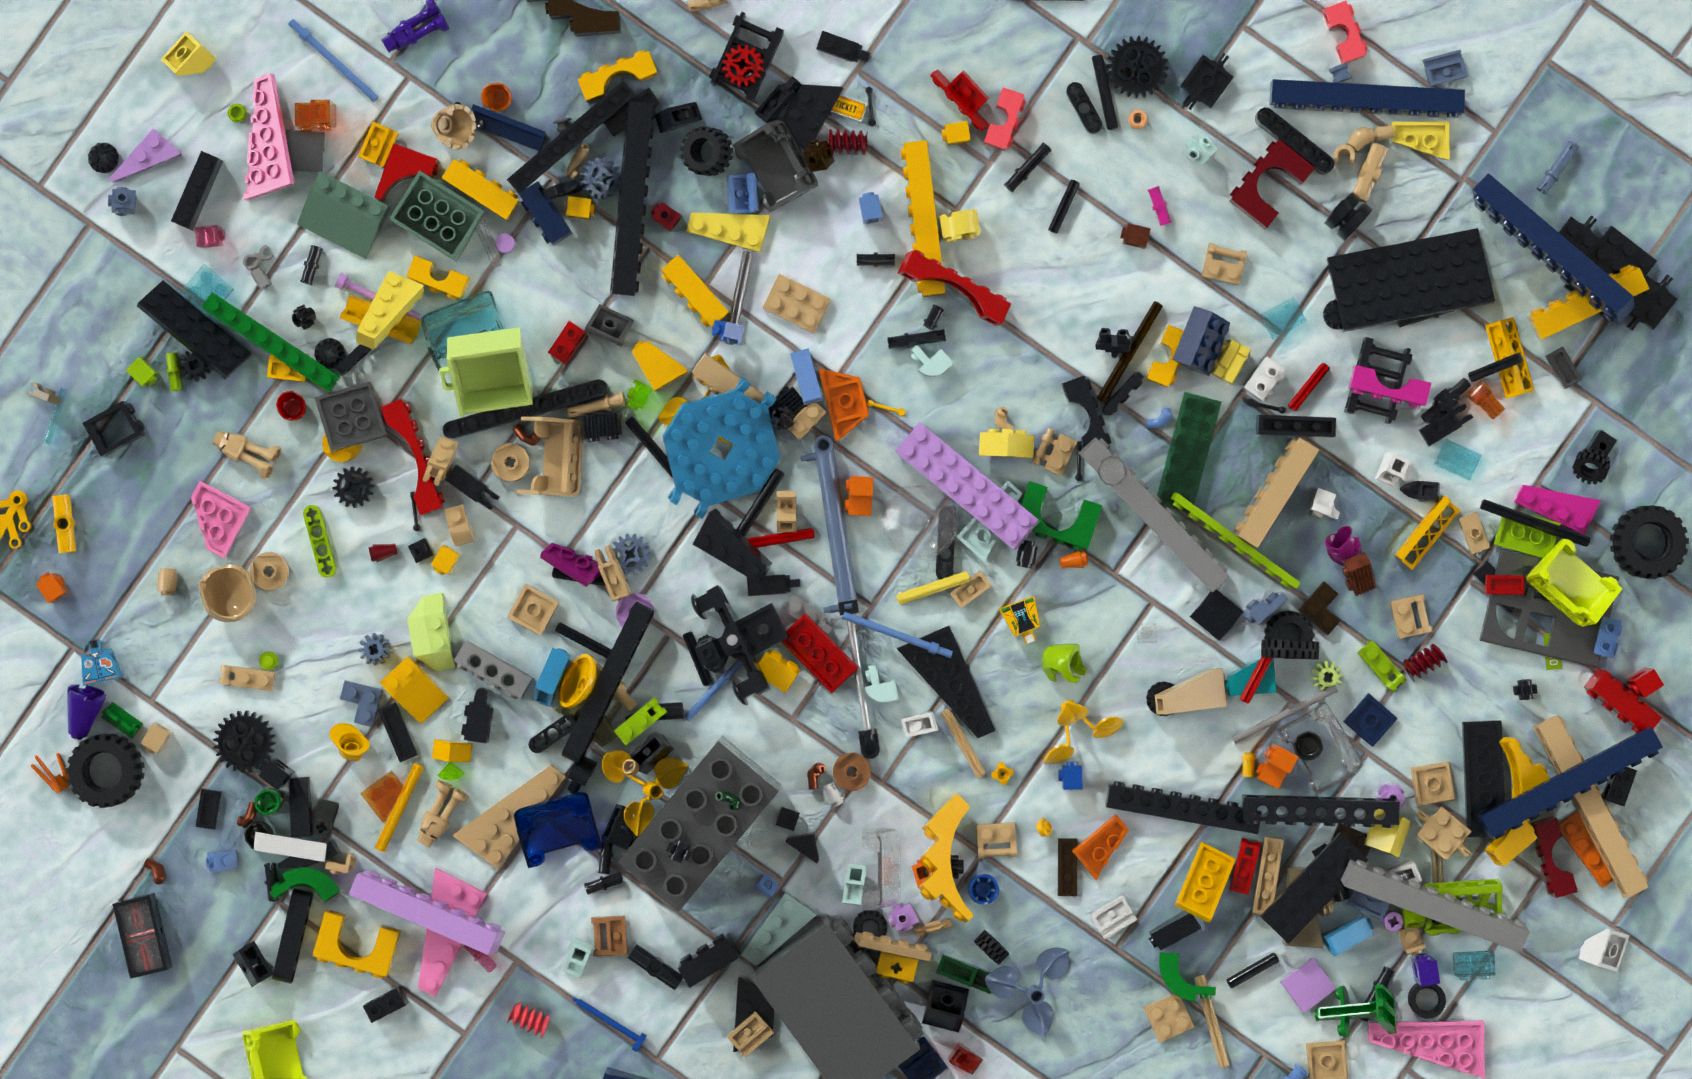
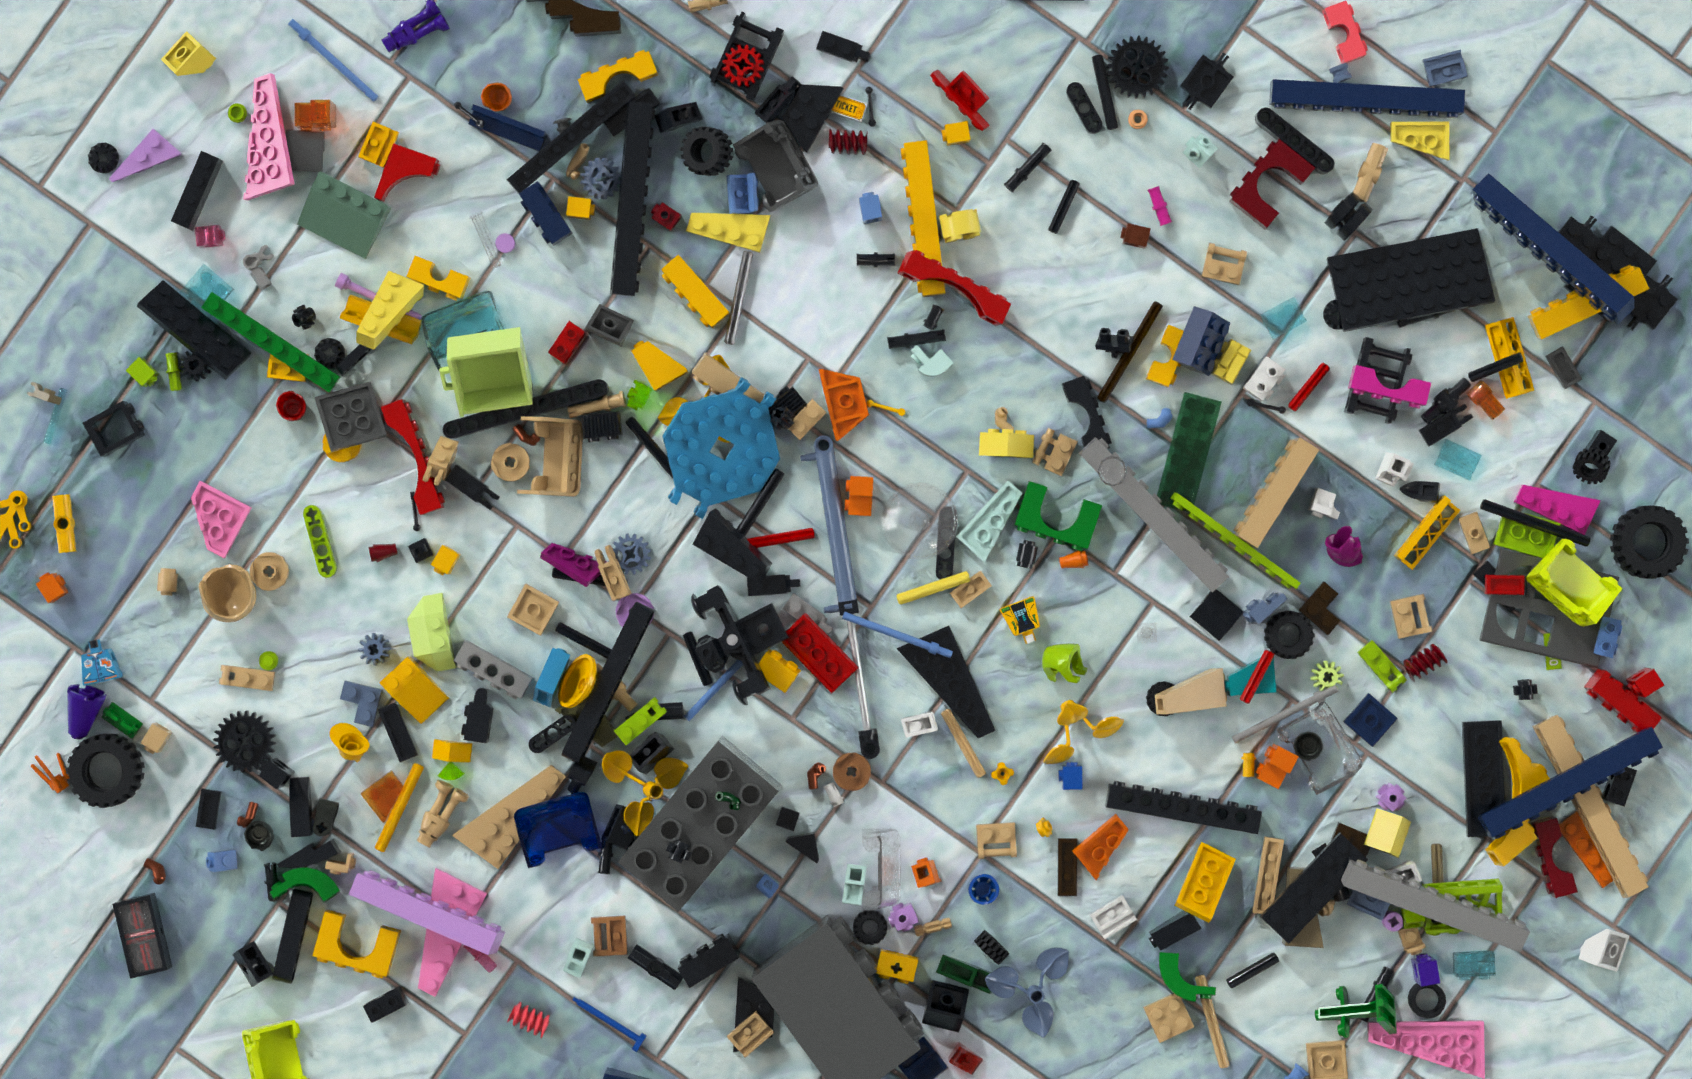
(122, 201): sand blue brick -> none
(235, 448): tan piece -> none
(269, 801): green wheel -> none
(290, 846): white sticker -> none
(311, 265): black pin -> none
(359, 498): black gear -> none
(437, 216): sand green slope -> none
(454, 126): tan hair -> none
(459, 527): tan brick -> none
(480, 189): yellow brick -> none
(564, 189): black beam -> none
(603, 883): black axle -> none
(630, 764): tan hinge -> none
(728, 332): brick -> none
(779, 926): light aqua wing -> none
(786, 511): tan brick -> none
(796, 303): tan plate -> none
(806, 376): medium blue tile -> none
(818, 156): dark brown brick -> none
(880, 691): light aqua brick -> none
(888, 945): tan plate -> none
(937, 858): yellow arch -> none
(957, 866): black gear -> none
(967, 486): lavender brick -> none
(1000, 136): coral arch -> none
(1078, 477): black hinge -> none
(1121, 394): black hinge -> none
(1244, 866): red plate -> none
(1290, 649): black tyre -> none
(1296, 426): black brick -> none
(1307, 985): lavender slope -> none
(1347, 935): dark azure slope -> none
(1359, 574): copper brick -> none
(1361, 138): tan piece -> none
(1389, 805): black brick -> none
(1432, 783): tan tile -> none
(1443, 833): tan plate -> none
(1553, 174): sand blue pin -> none

